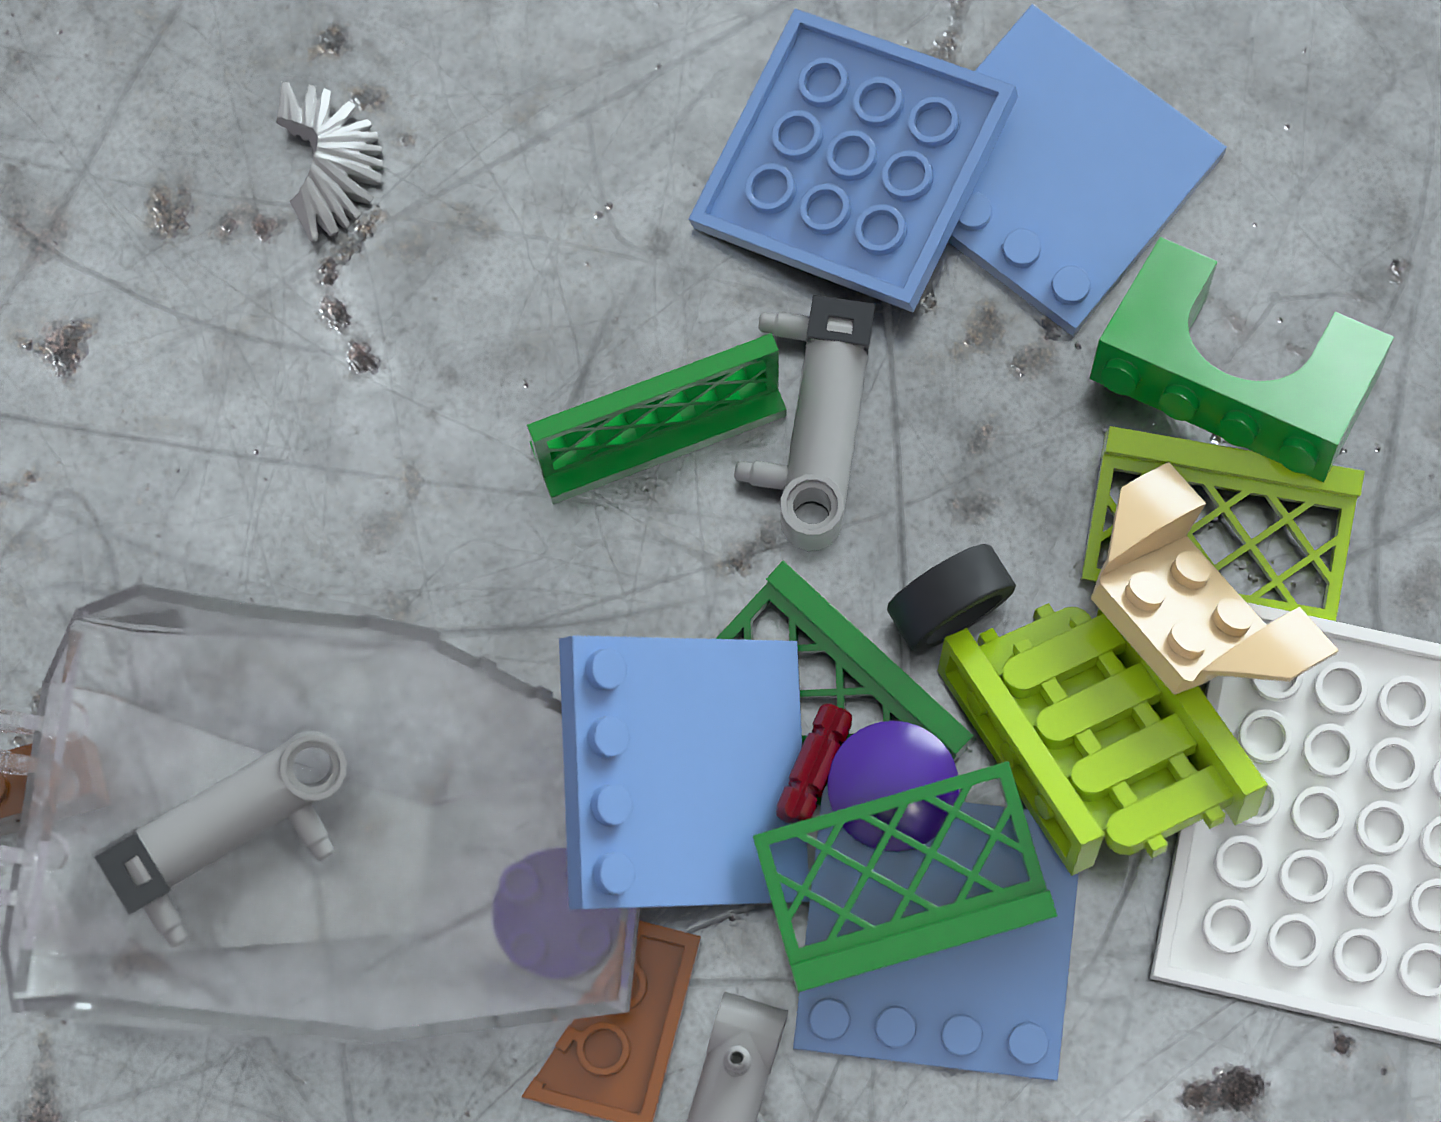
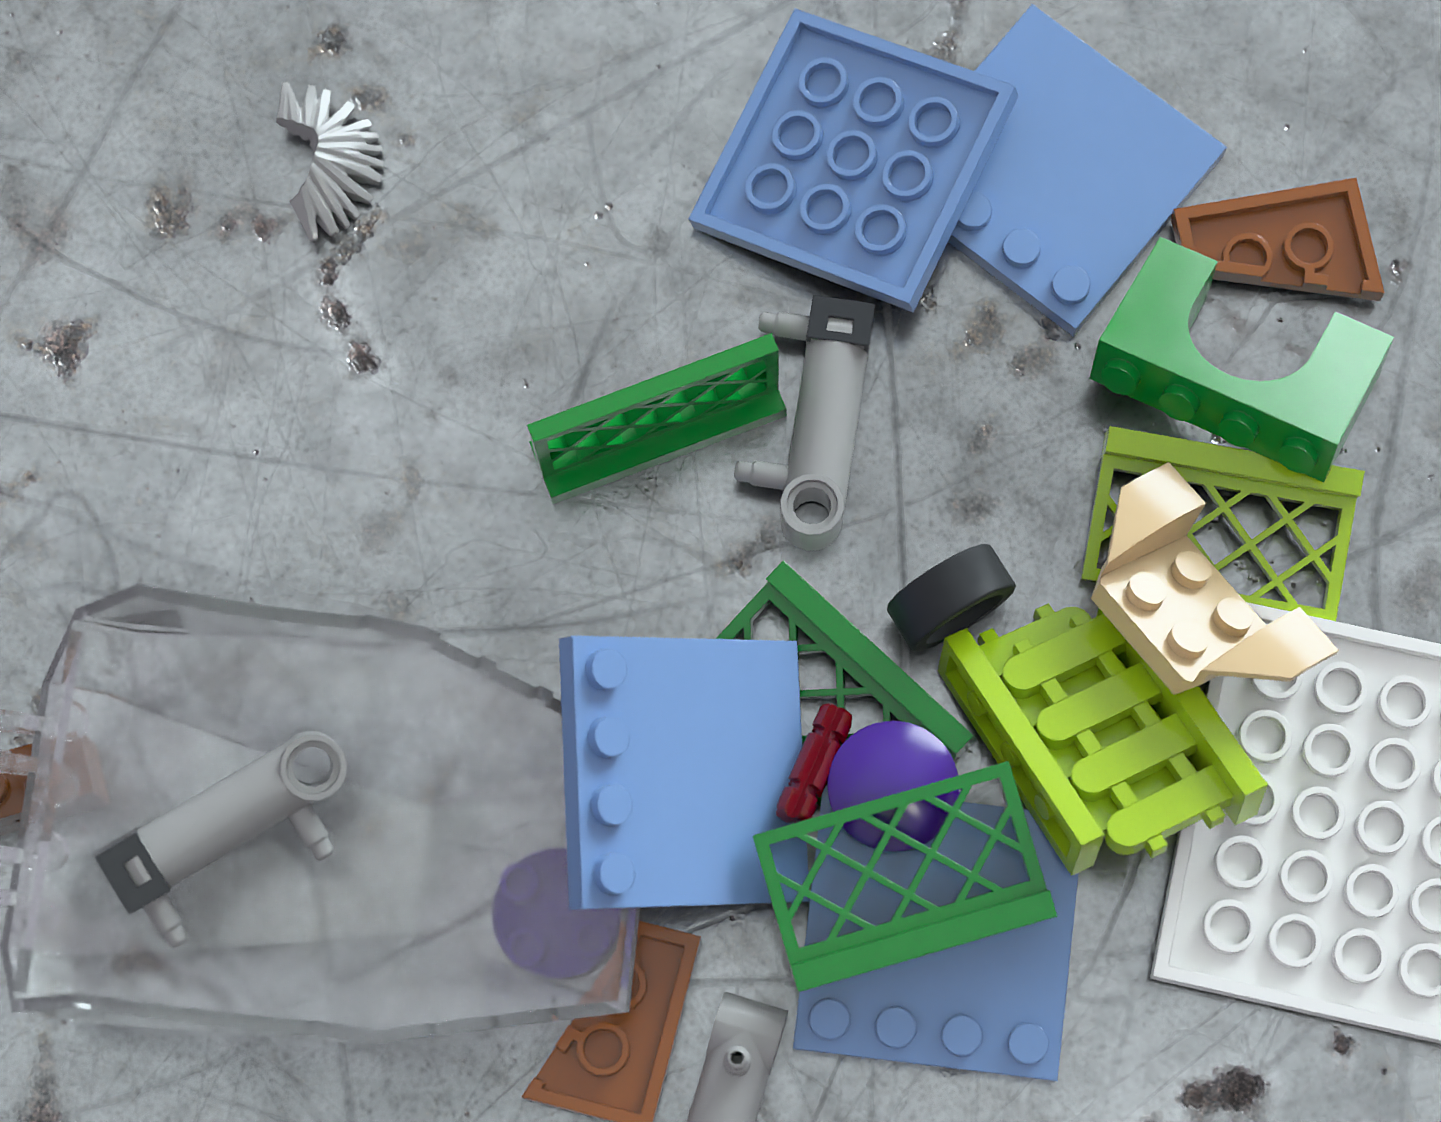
(1288, 239): none -> dark orange wing

